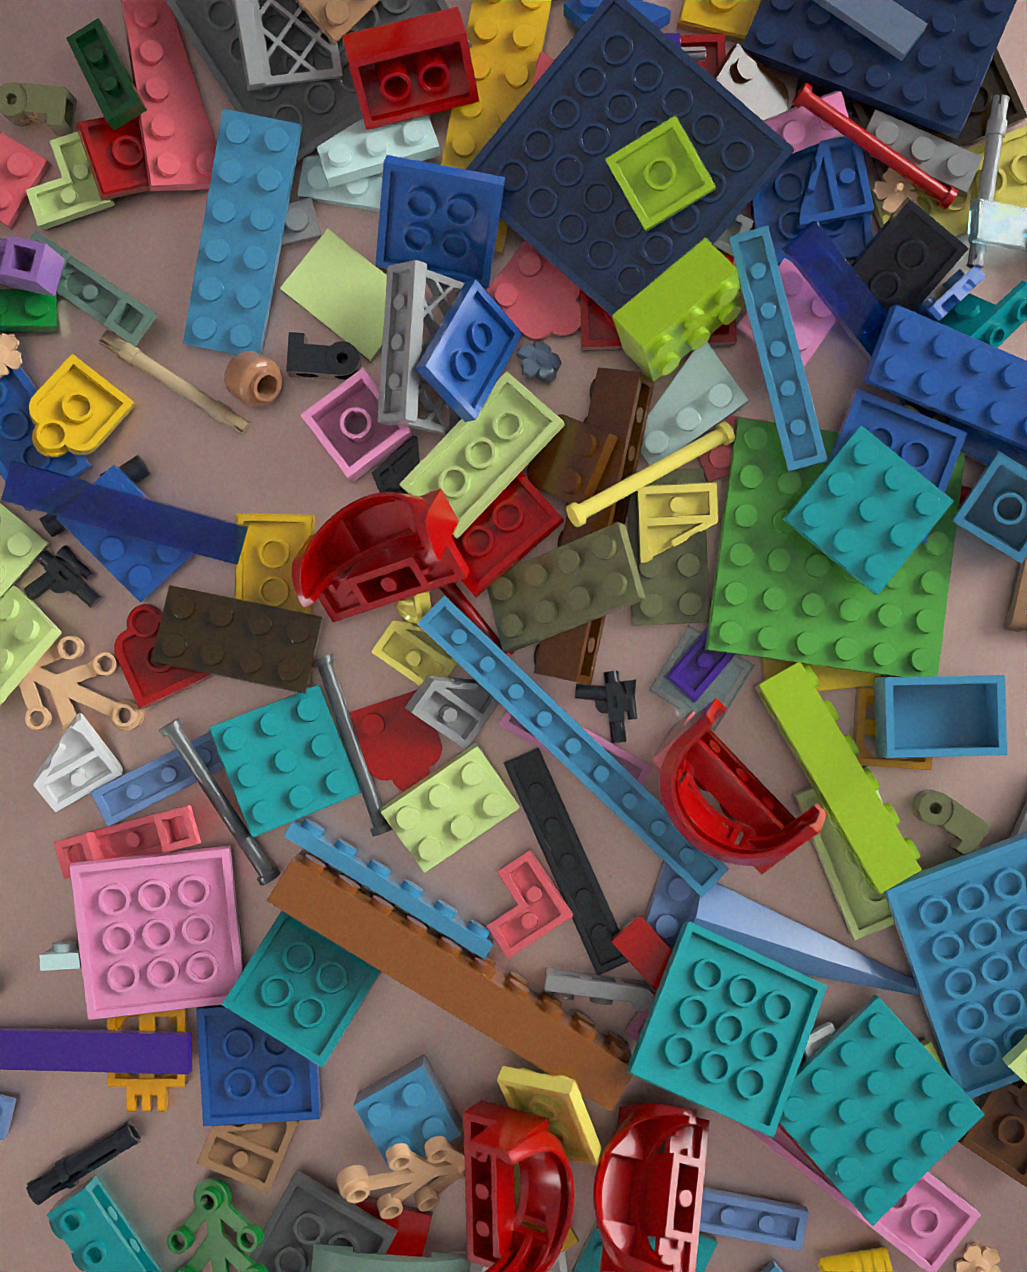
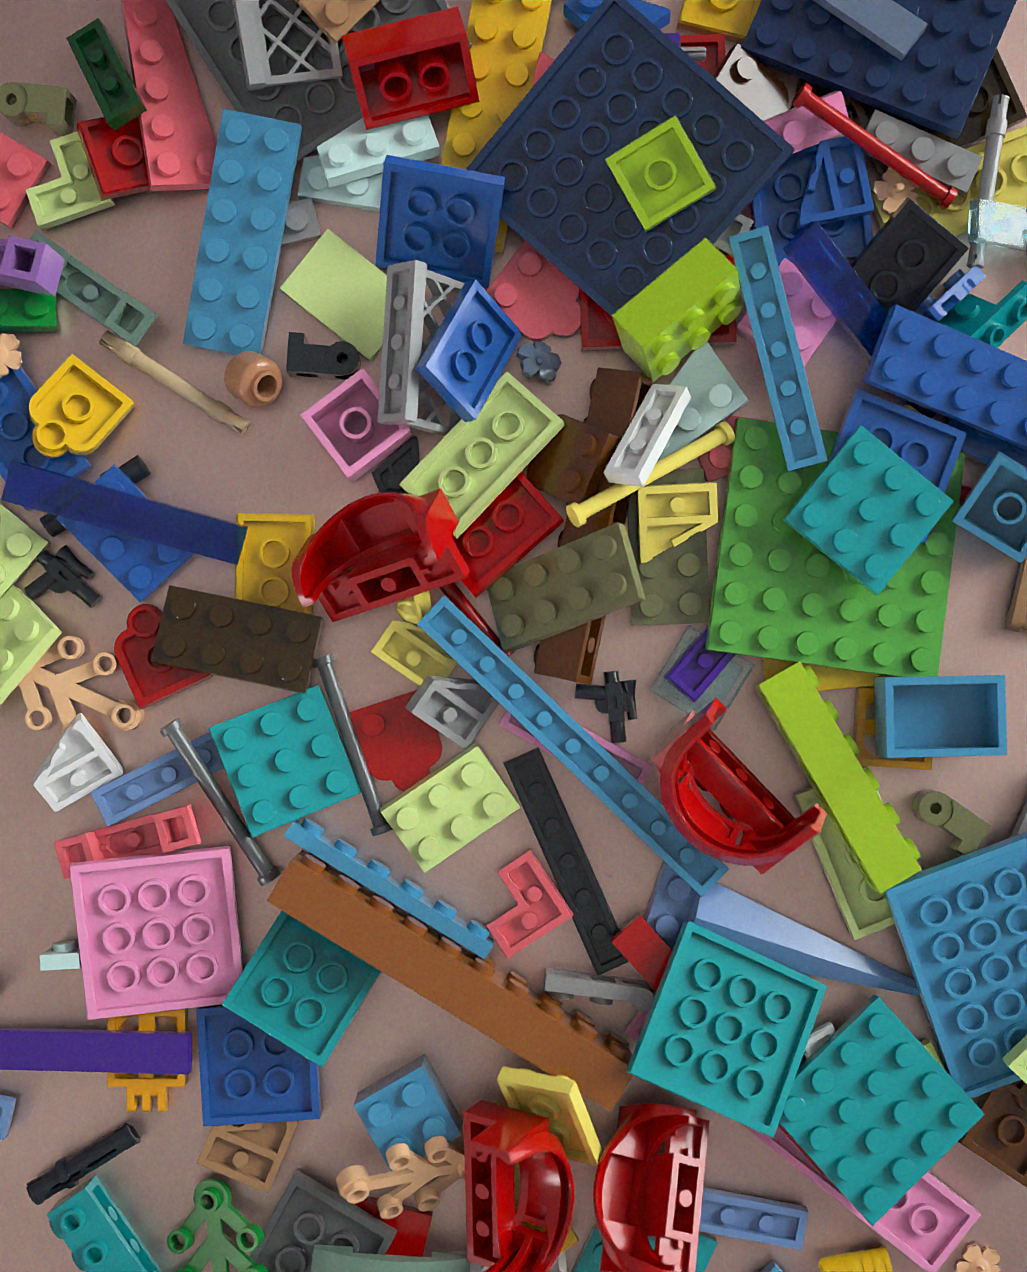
(647, 435): none -> white plate

